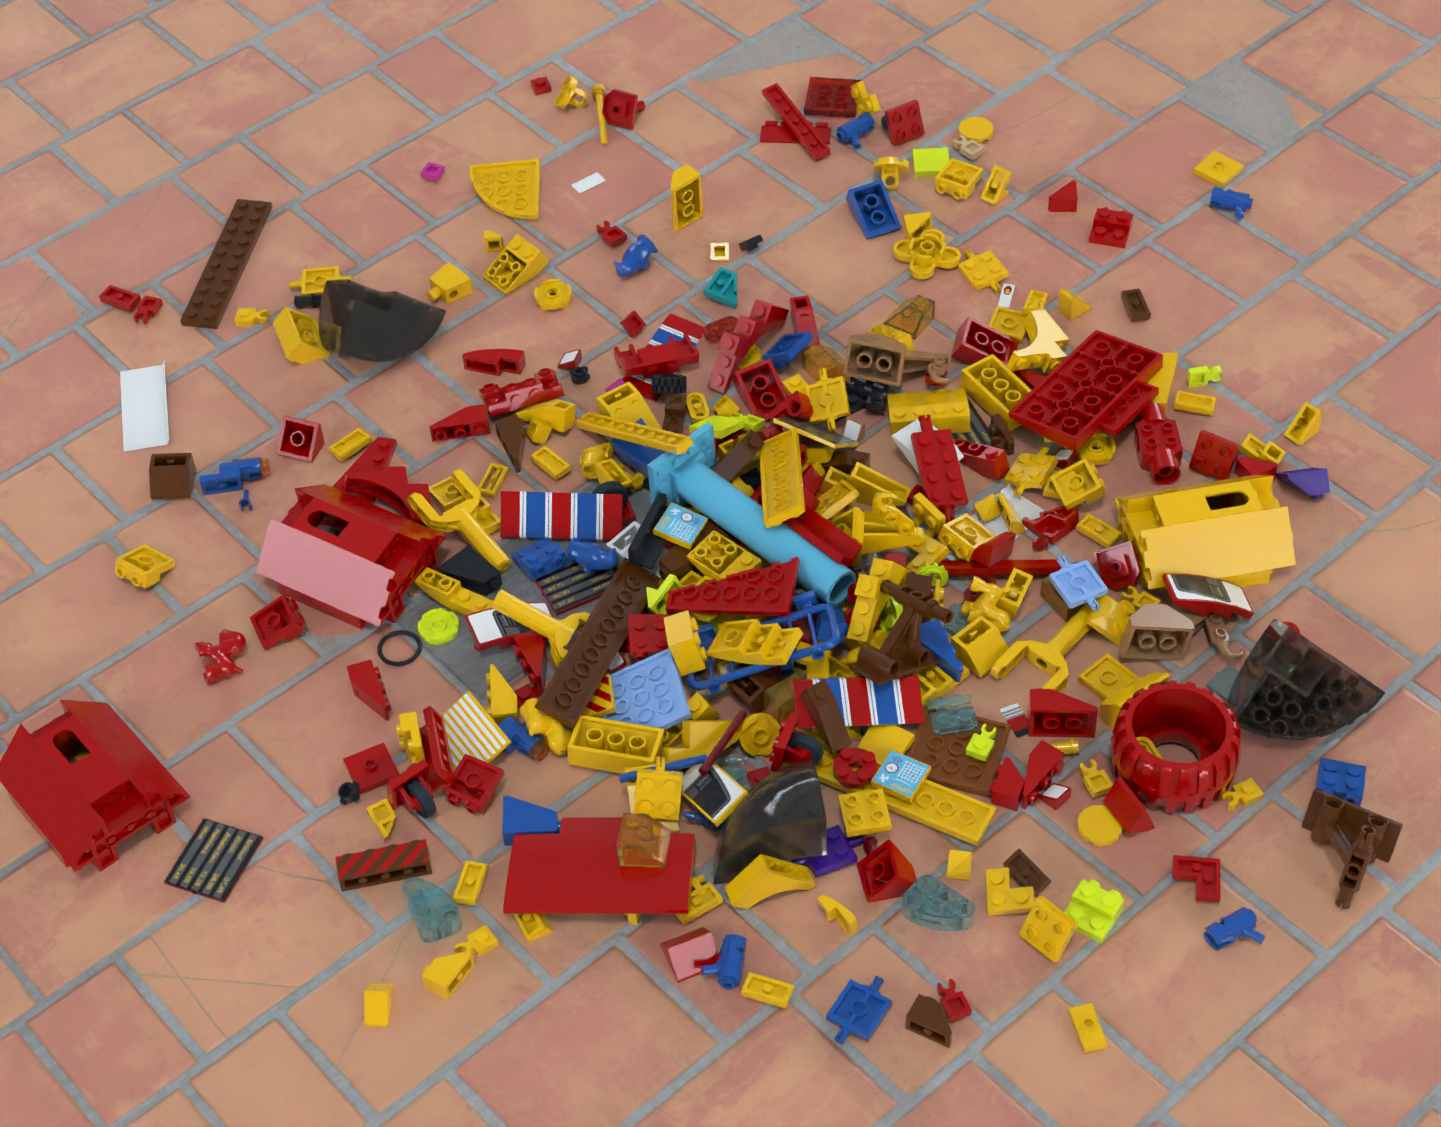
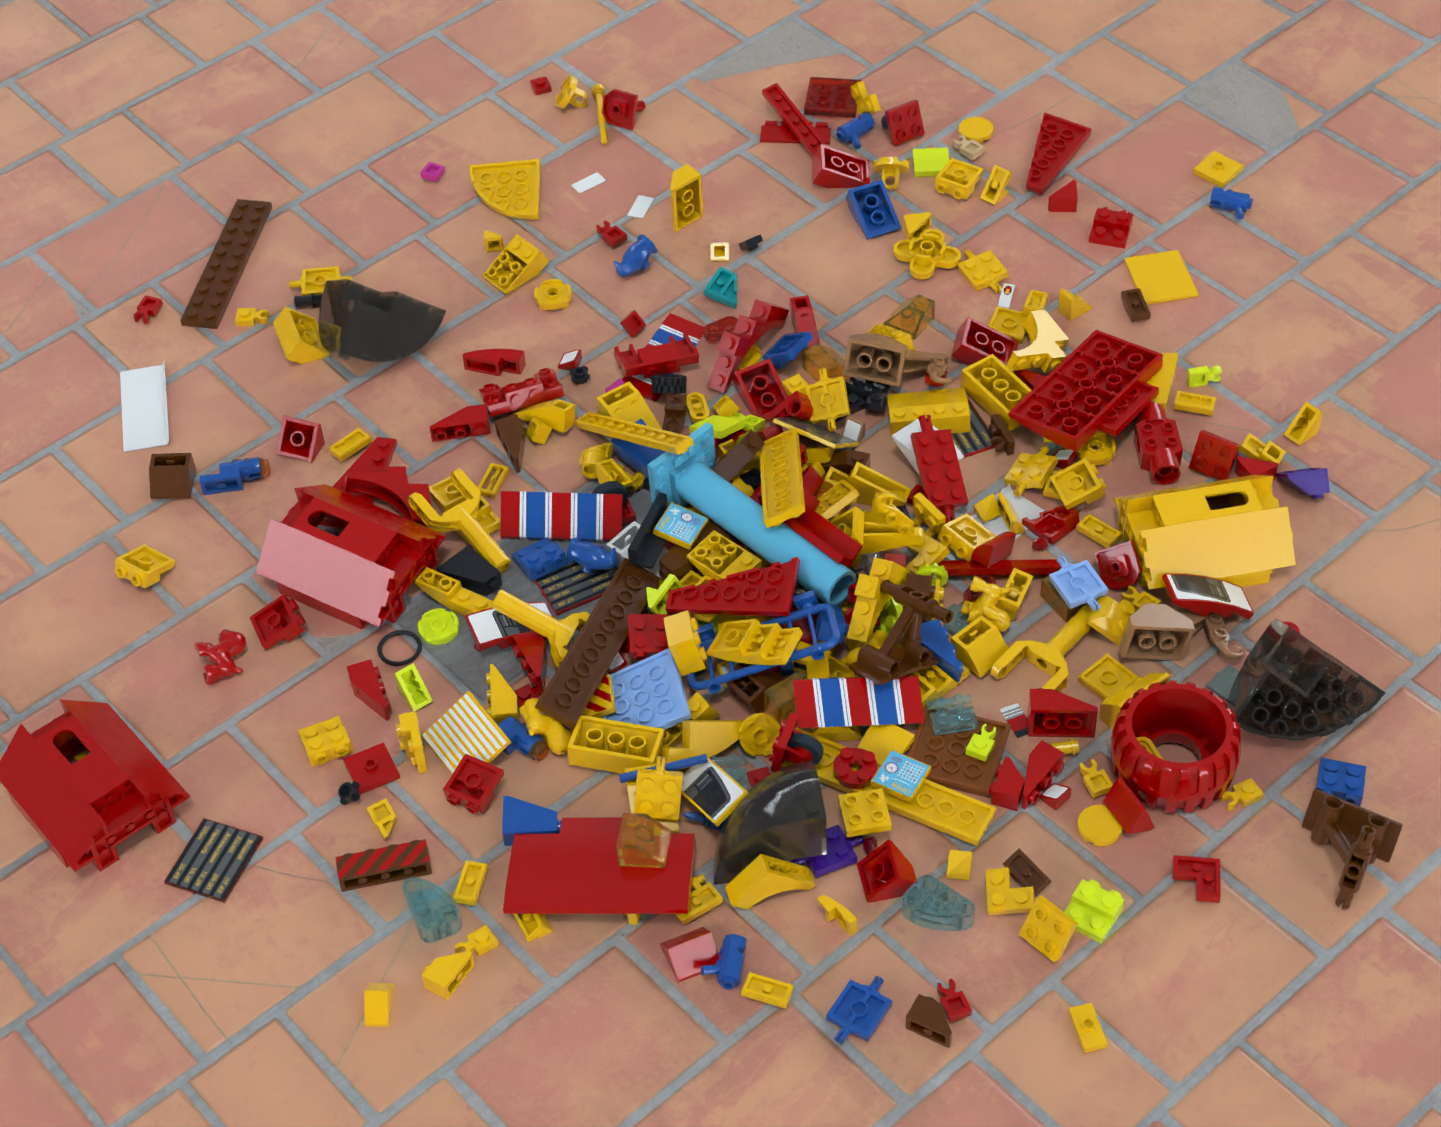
(120, 298): red plate -> none
(245, 501): blue hand -> none
(325, 741): none -> yellow plate
(412, 687): none -> neon yellow slope
(412, 790): red plate -> none
(436, 749): red panel -> none
(449, 284): yellow torso -> none
(550, 462): yellow plate -> none
(640, 206): none -> white sticker
(724, 740): dark red bar -> none
(826, 715): reddish brown slope -> none
(839, 169): none -> red slope
(984, 459): red slope -> none
(1053, 150): none -> red wing
(1161, 277): none -> yellow piece
(1238, 924): blue piece -> none

